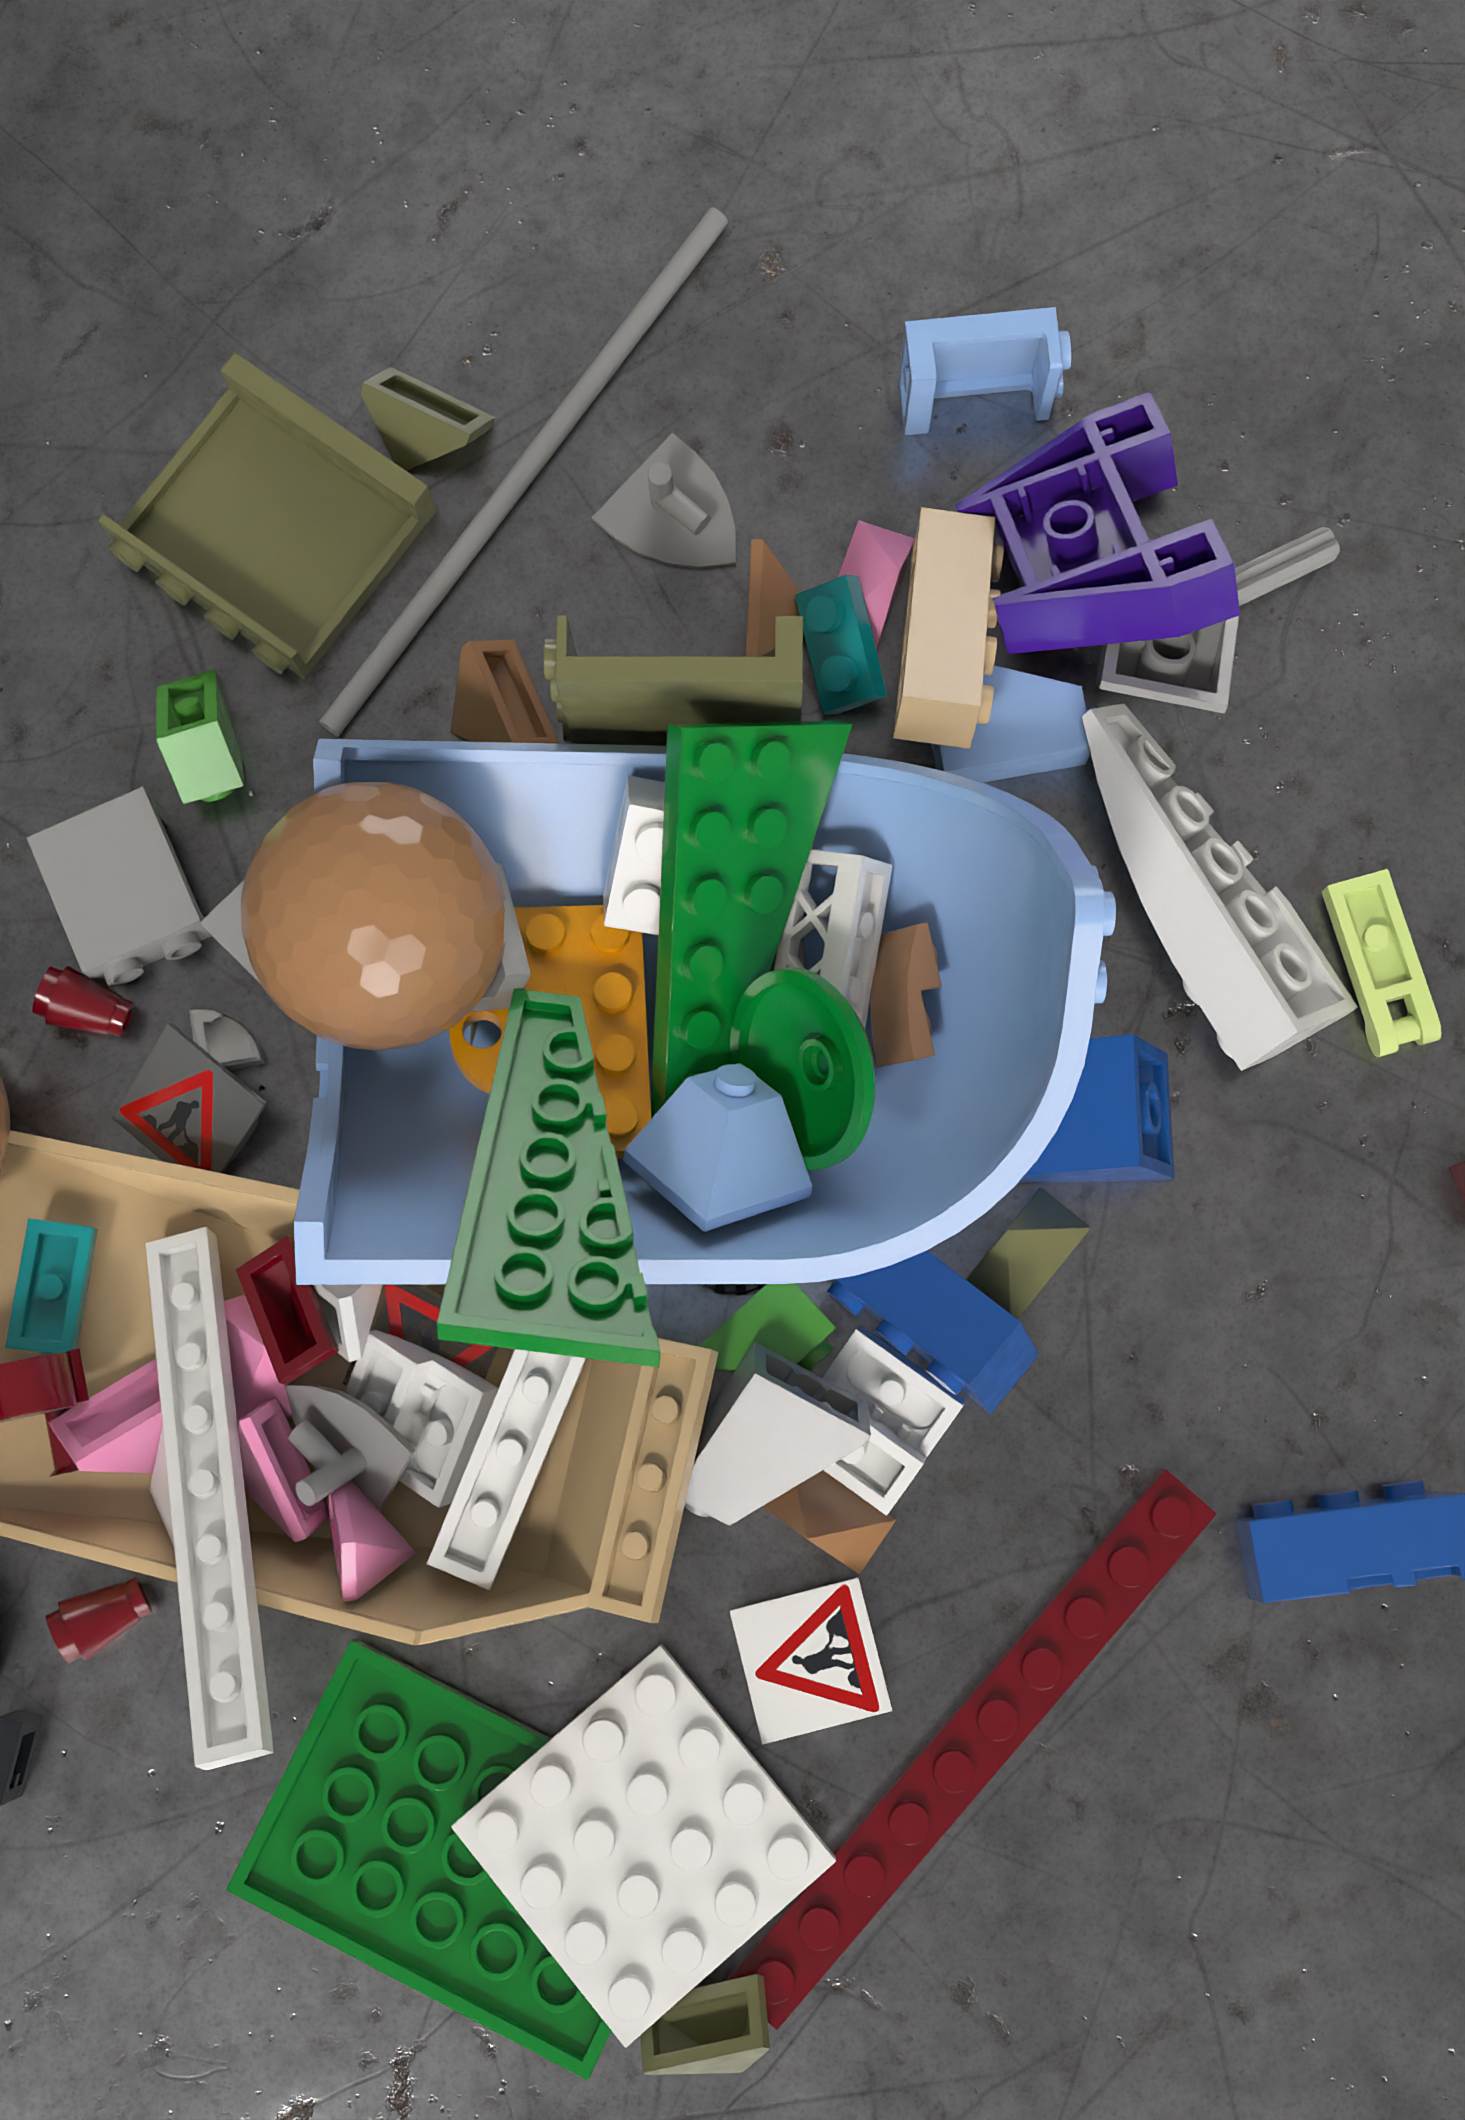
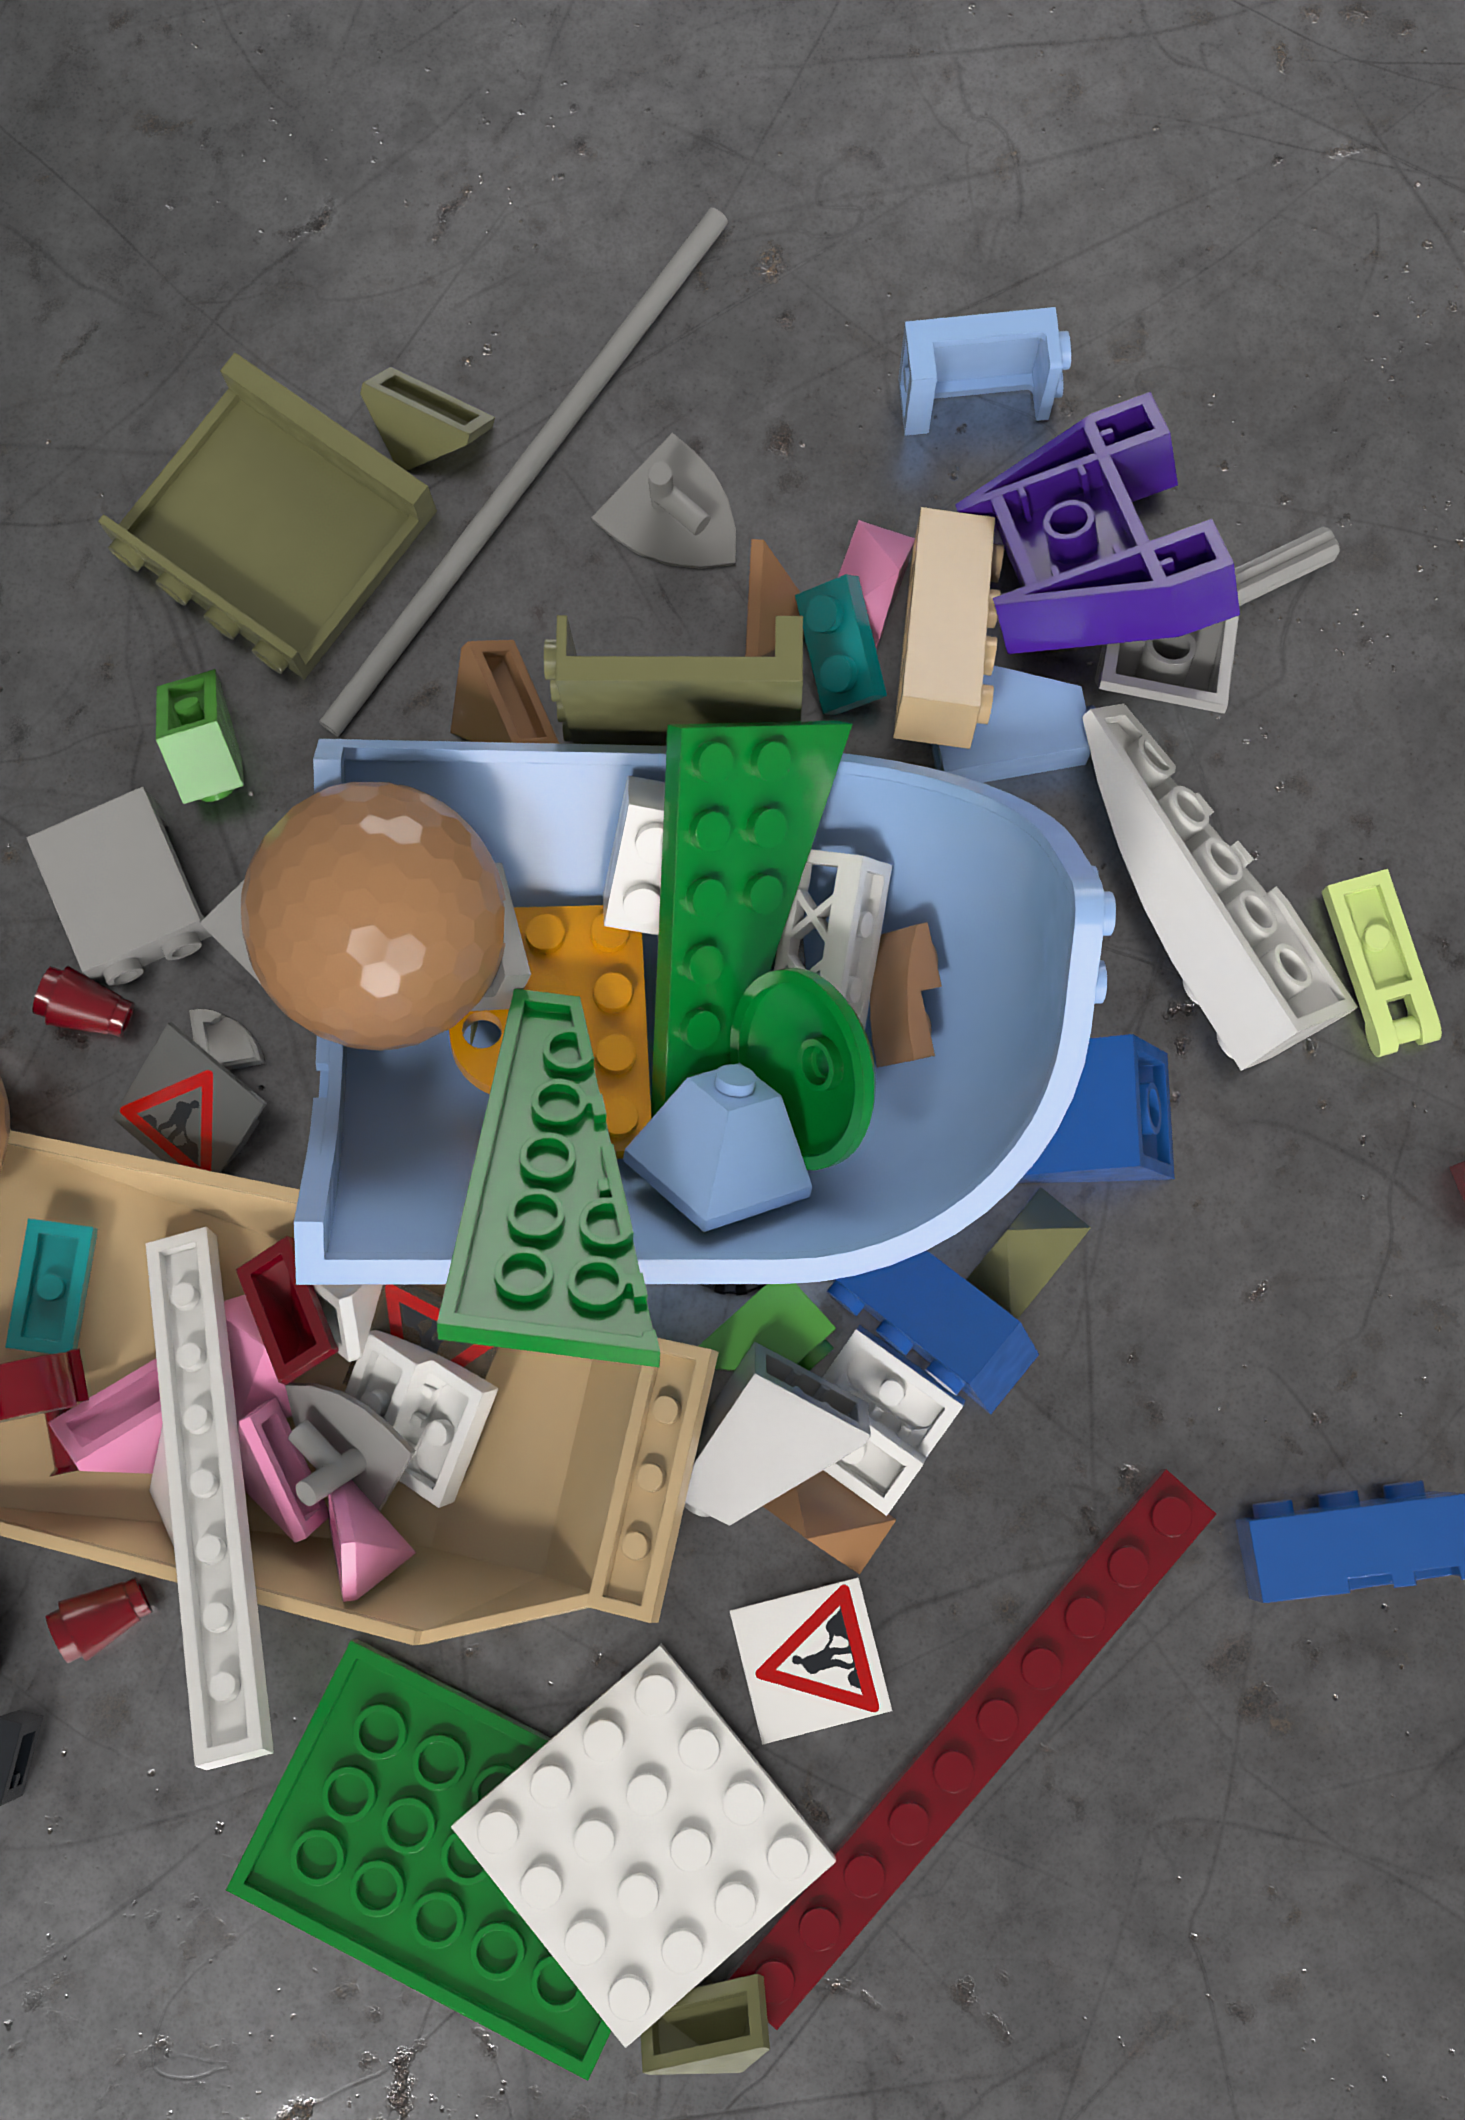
(505, 1465): white fence -> none

